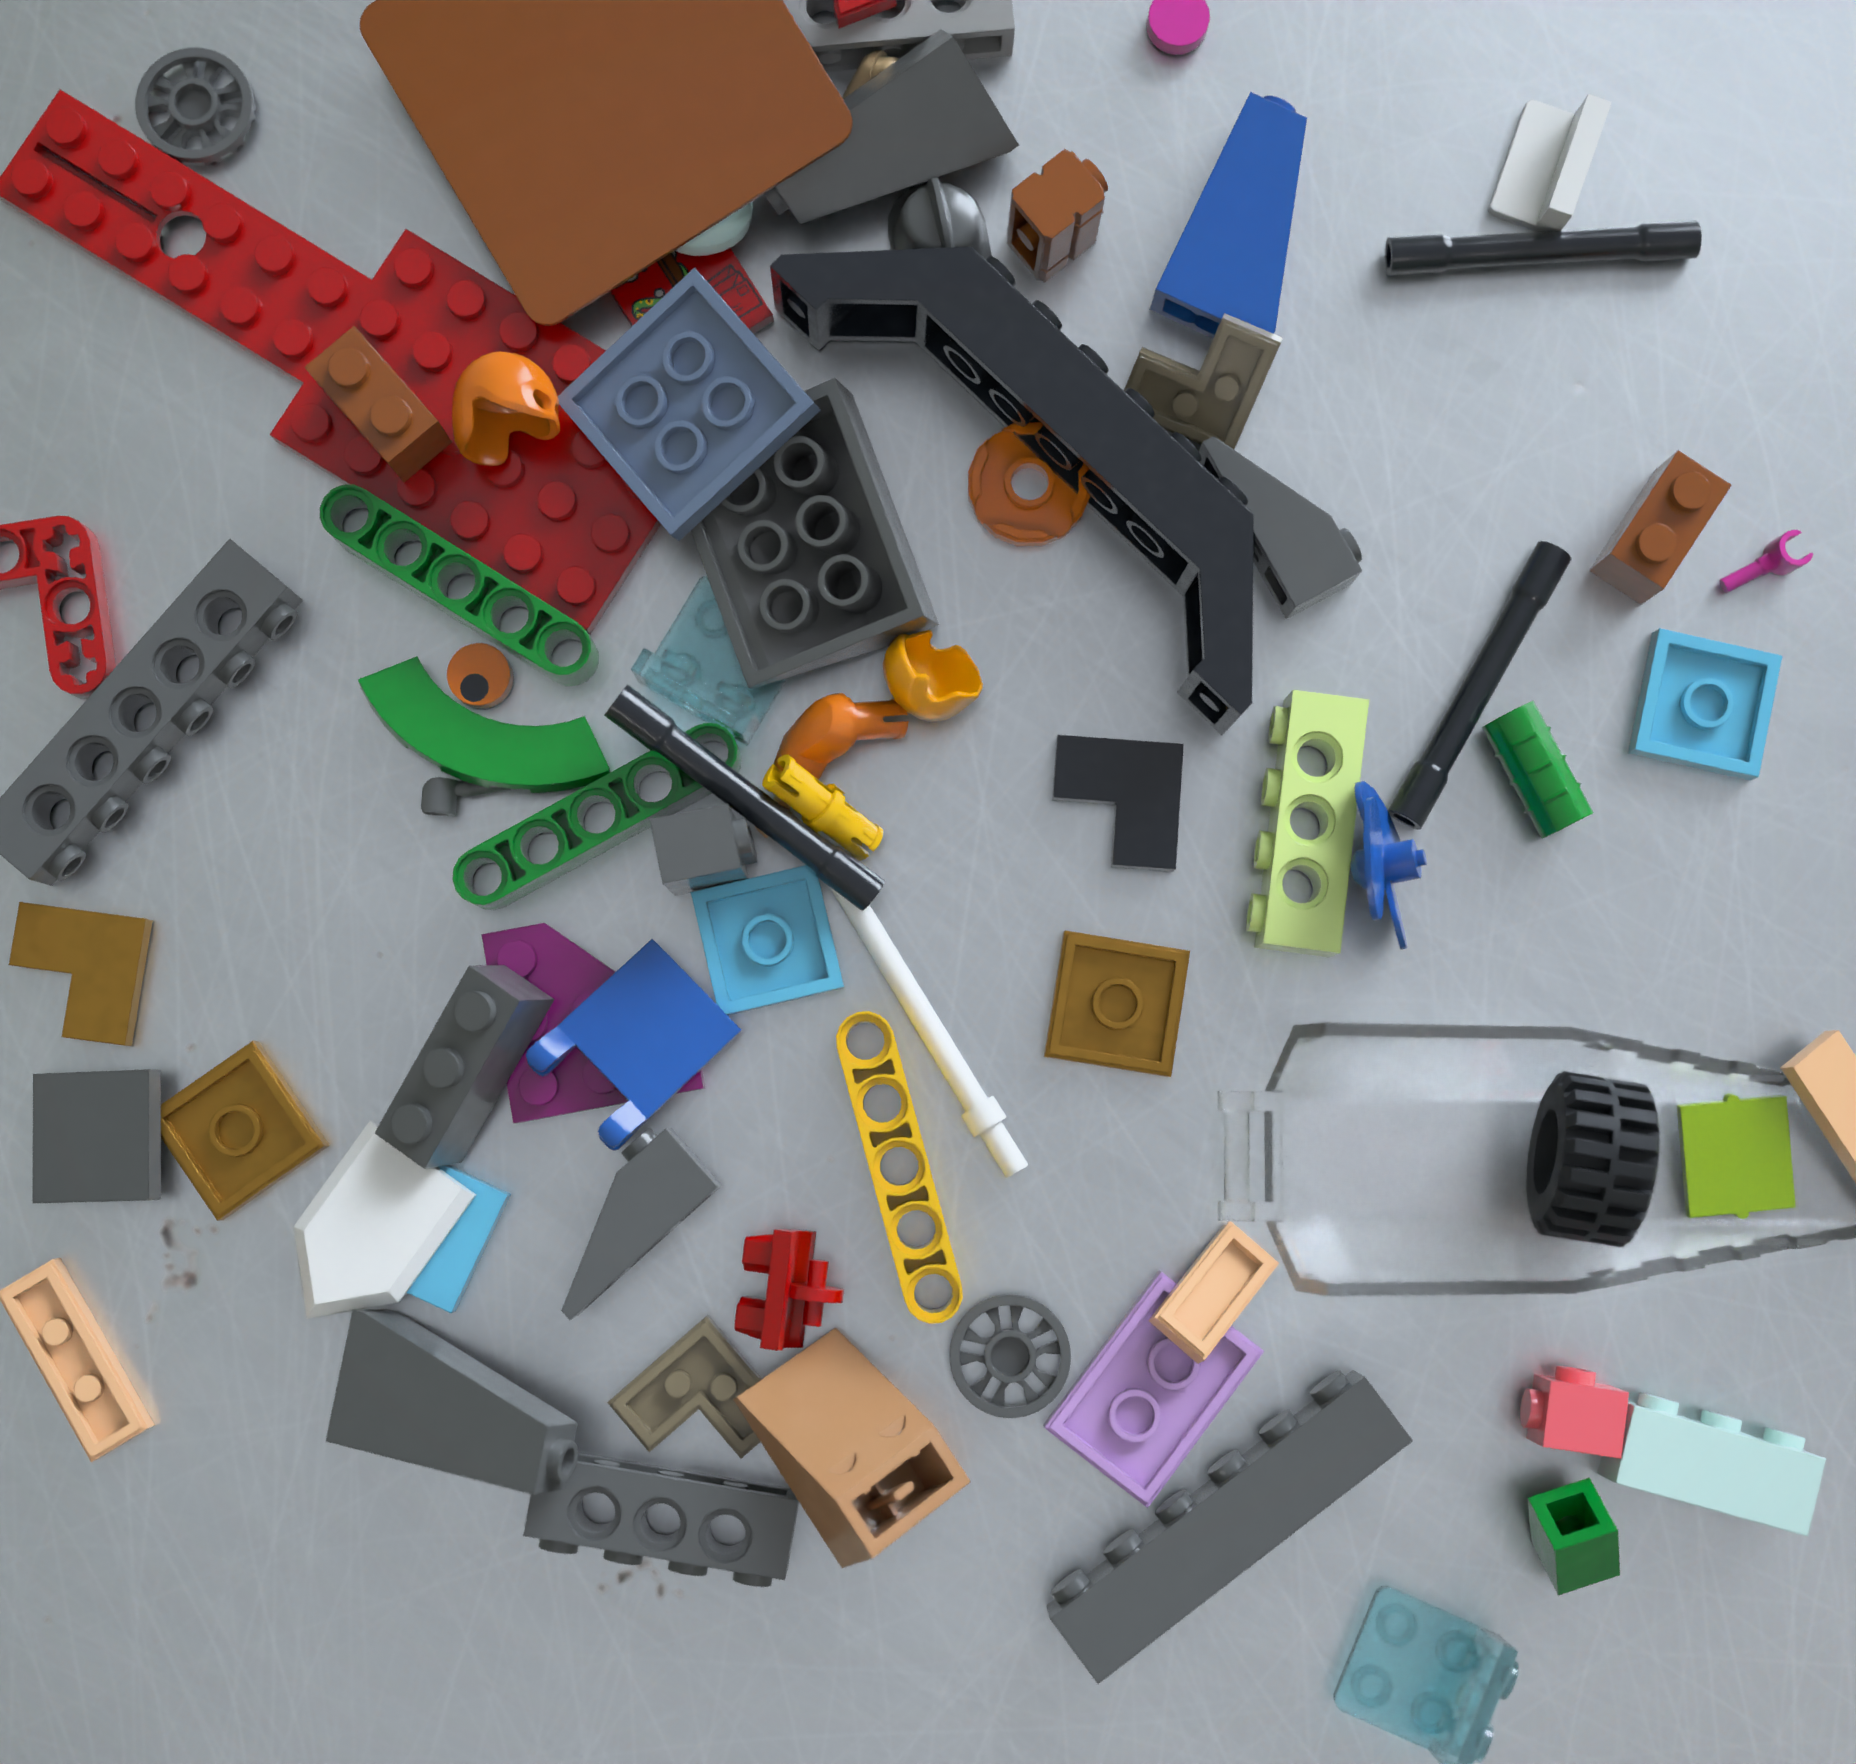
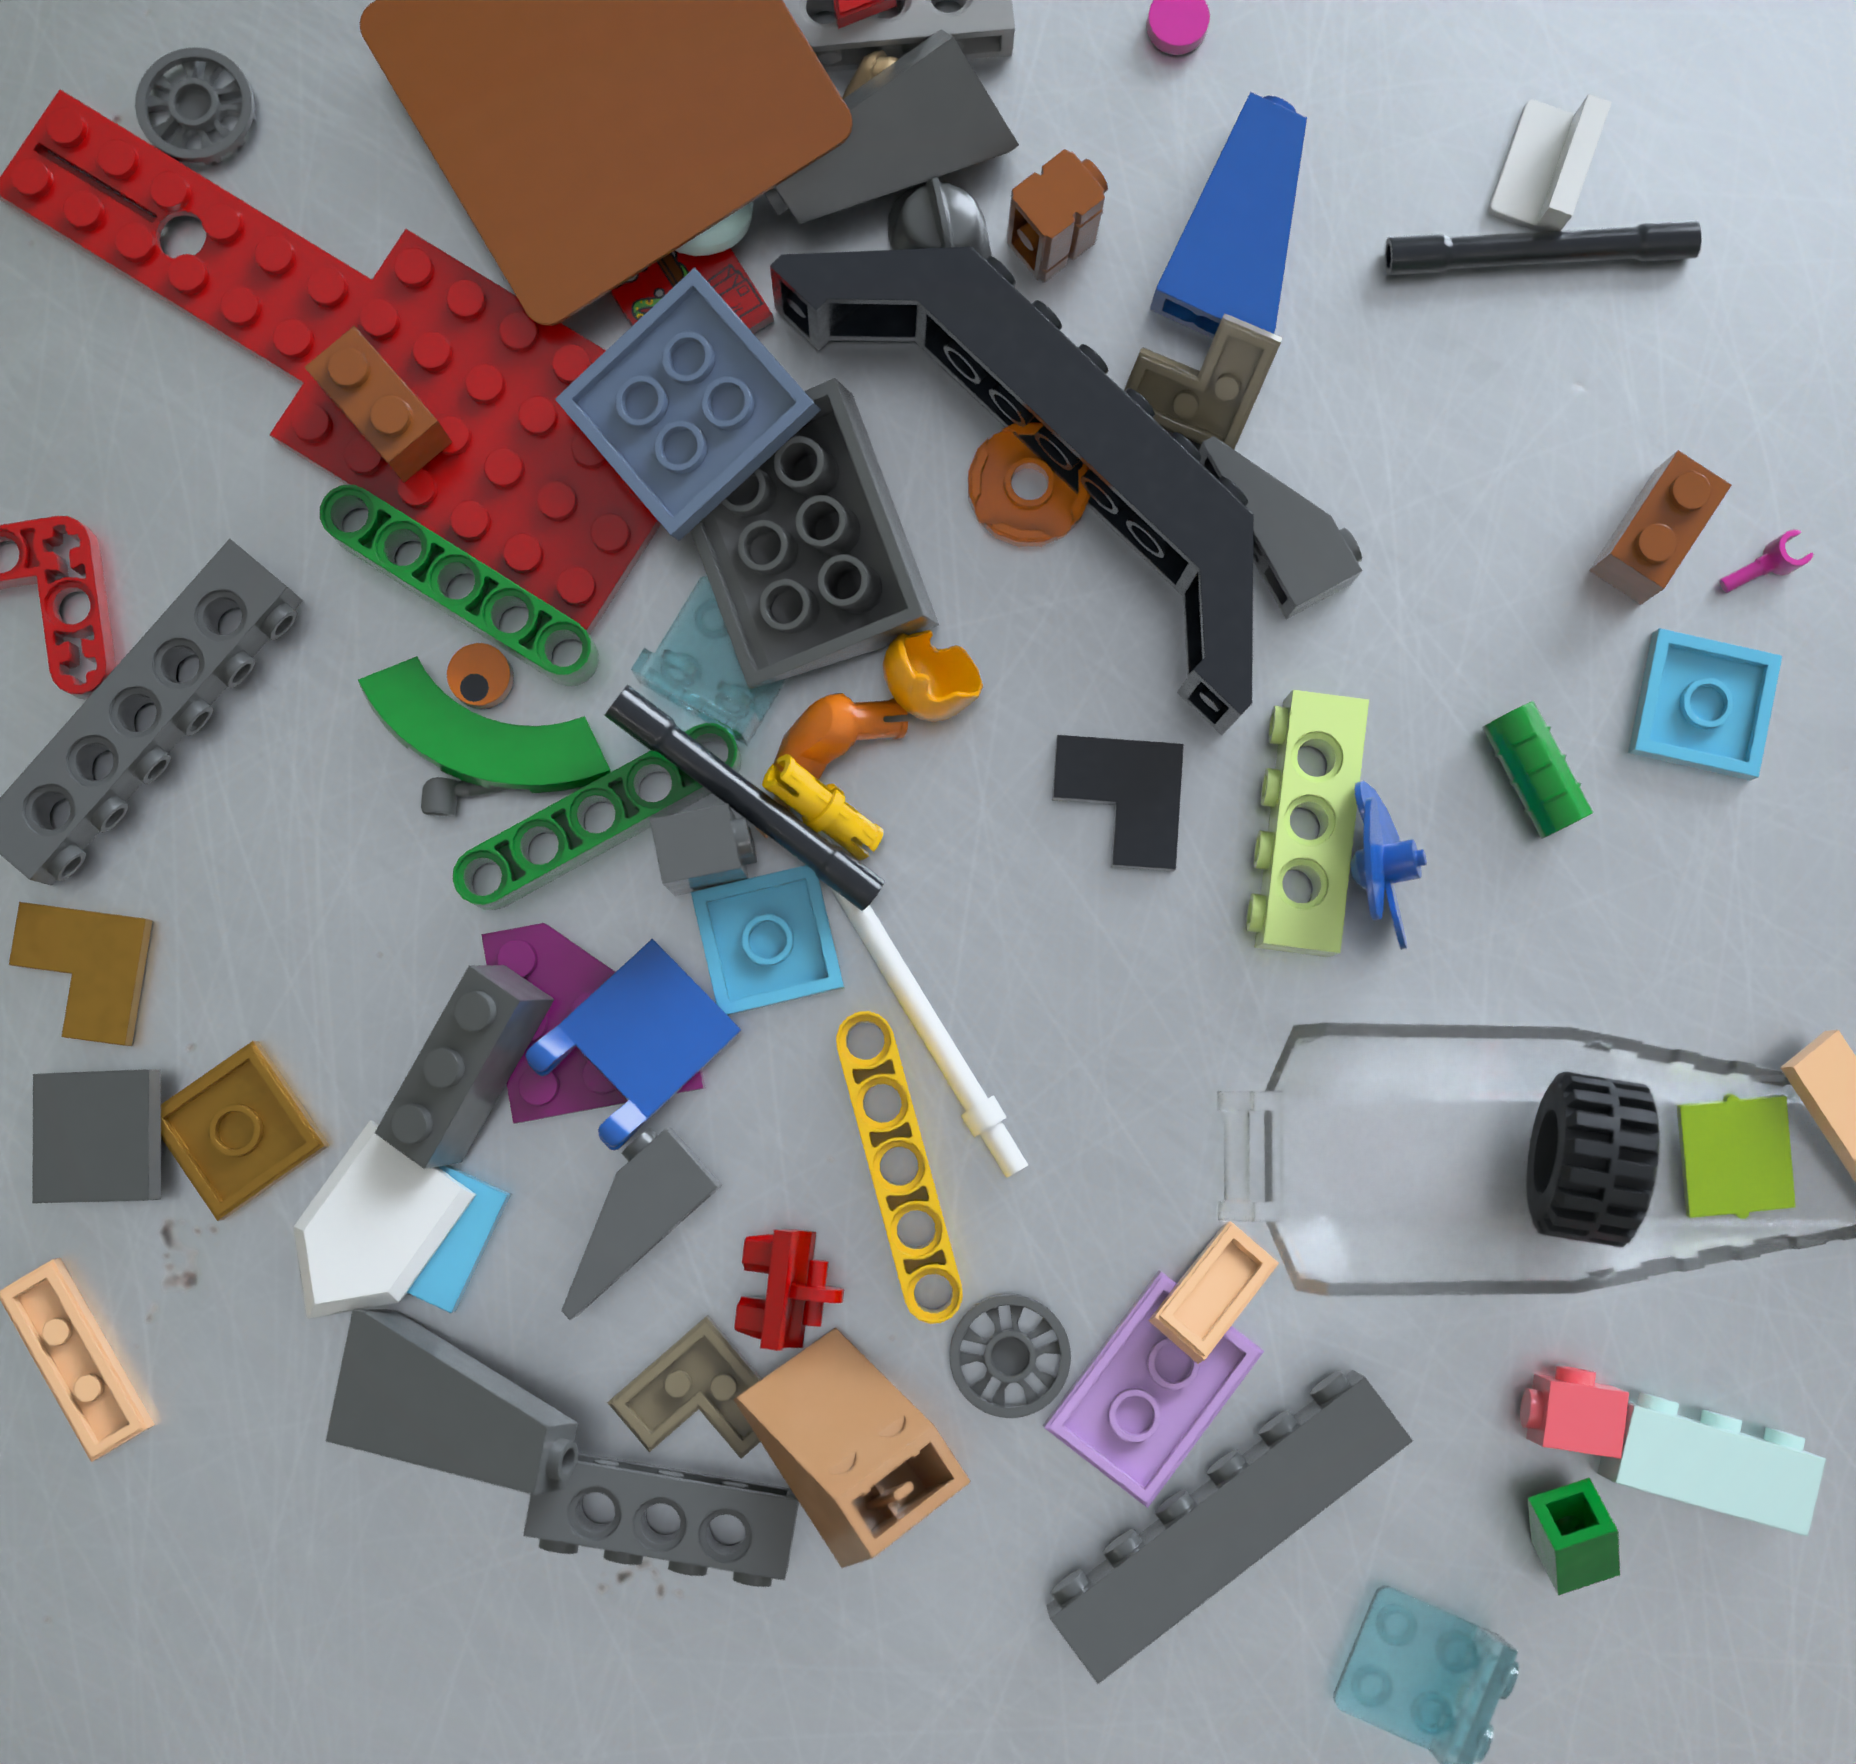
(499, 397): orange helmet -> none
(1117, 1003): pearl gold tile -> none
(1431, 771): black piece -> none

